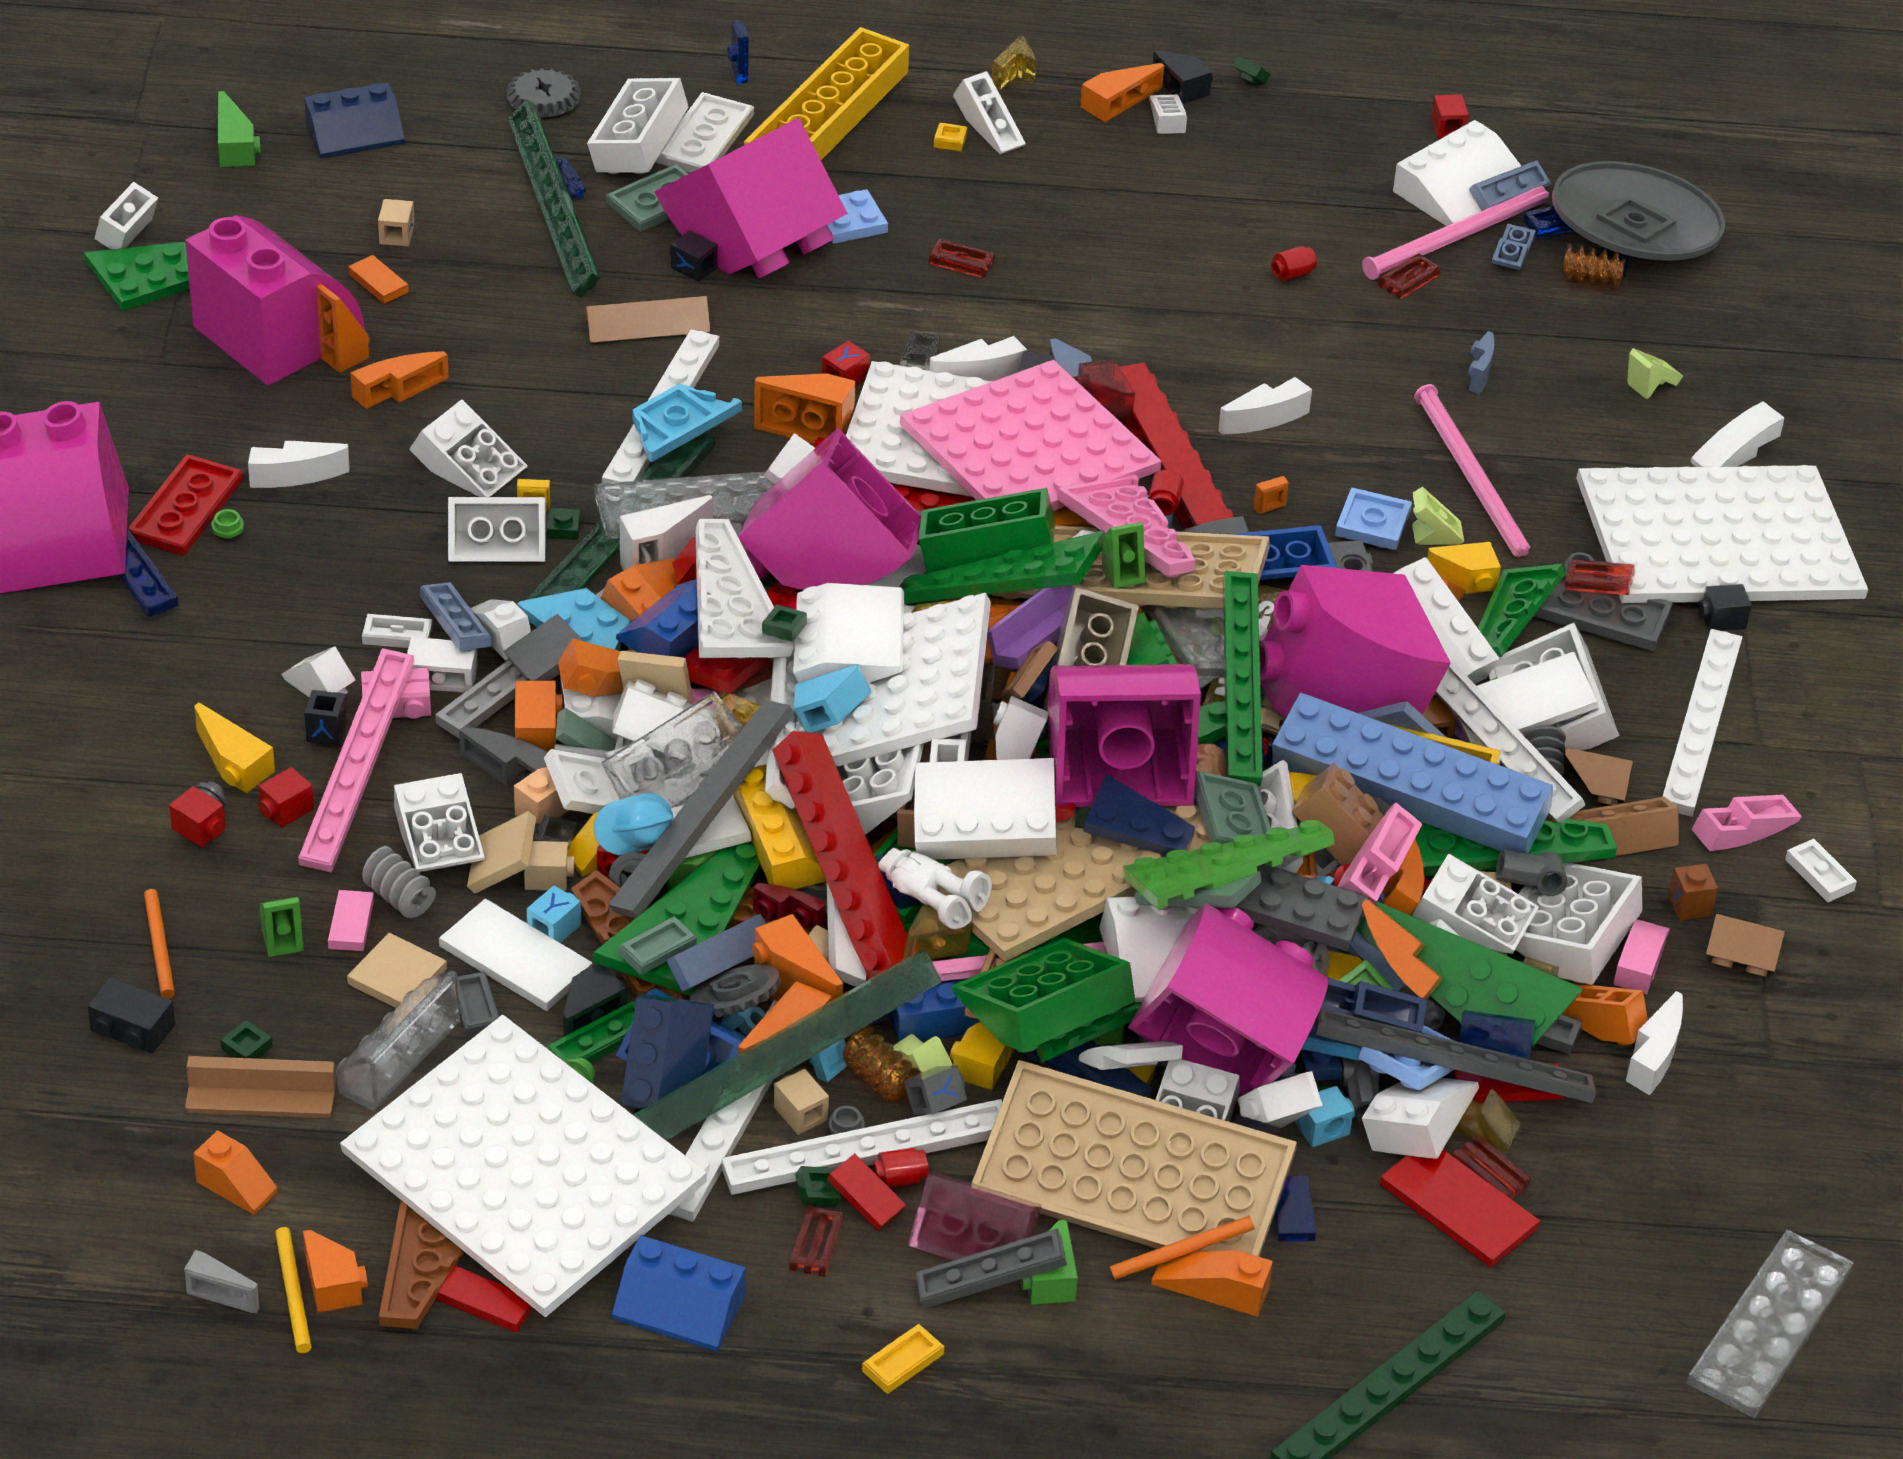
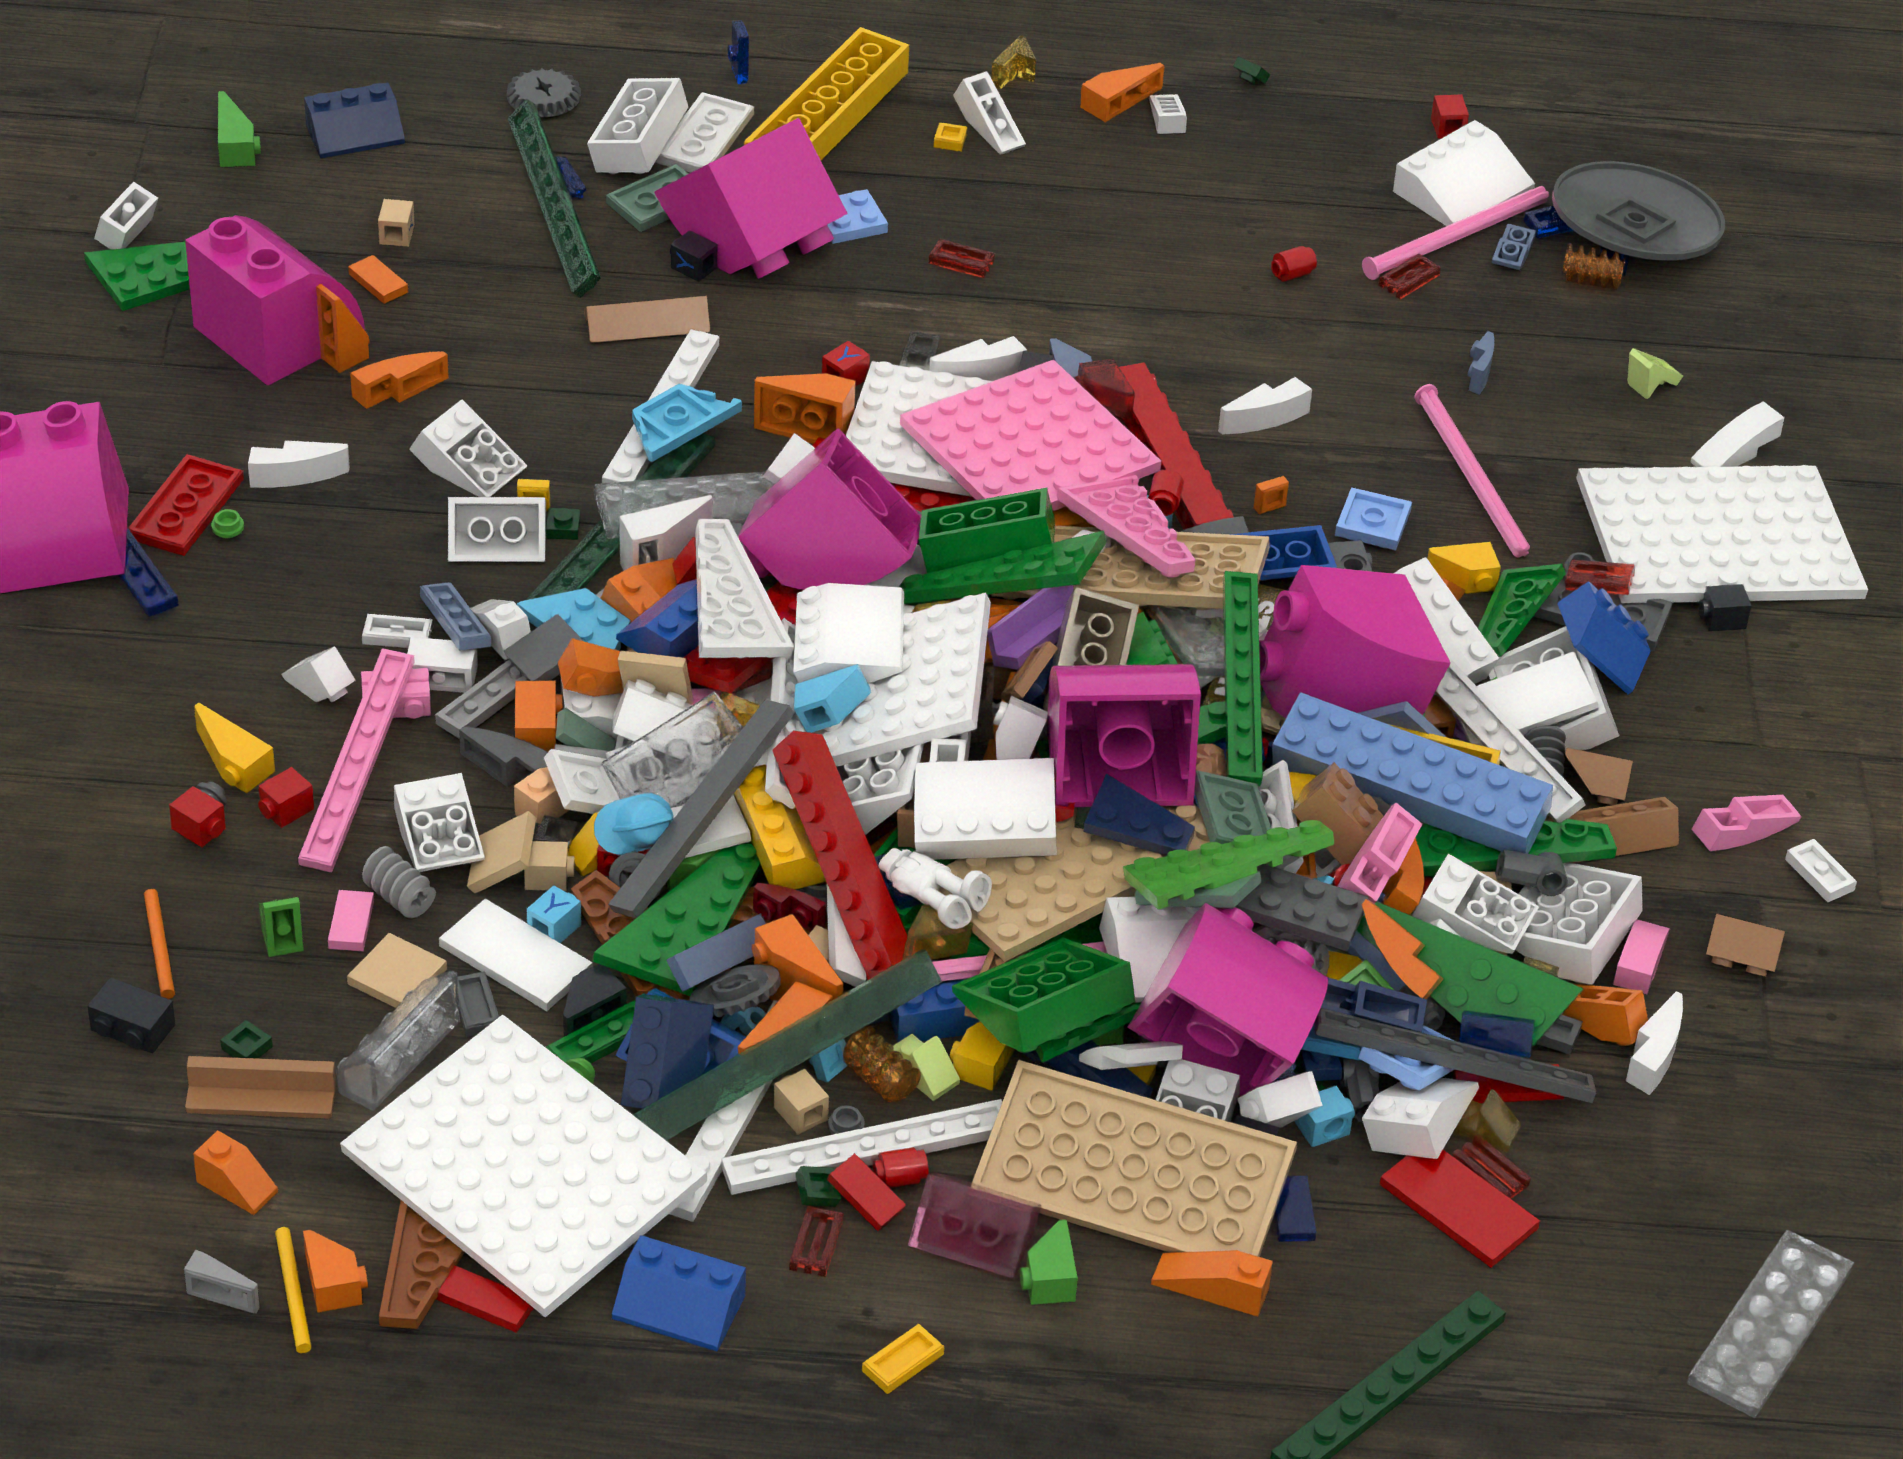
(325, 717): black brick -> none
(657, 945): sand green tile -> none
(784, 623): dark green plate -> none
(935, 1089): dark grey brick -> none
(991, 1268): dark grey tile -> none
(1124, 555): bright green slope -> none
(1182, 1247): orange bar -> none
(1184, 75): black slope -> none
(1435, 522): yellowish green slope -> none
(1509, 184): sand blue tile -> none
(1606, 634): none -> blue slope
(1693, 892): dark orange brick -> none
(1702, 720): white plate -> none

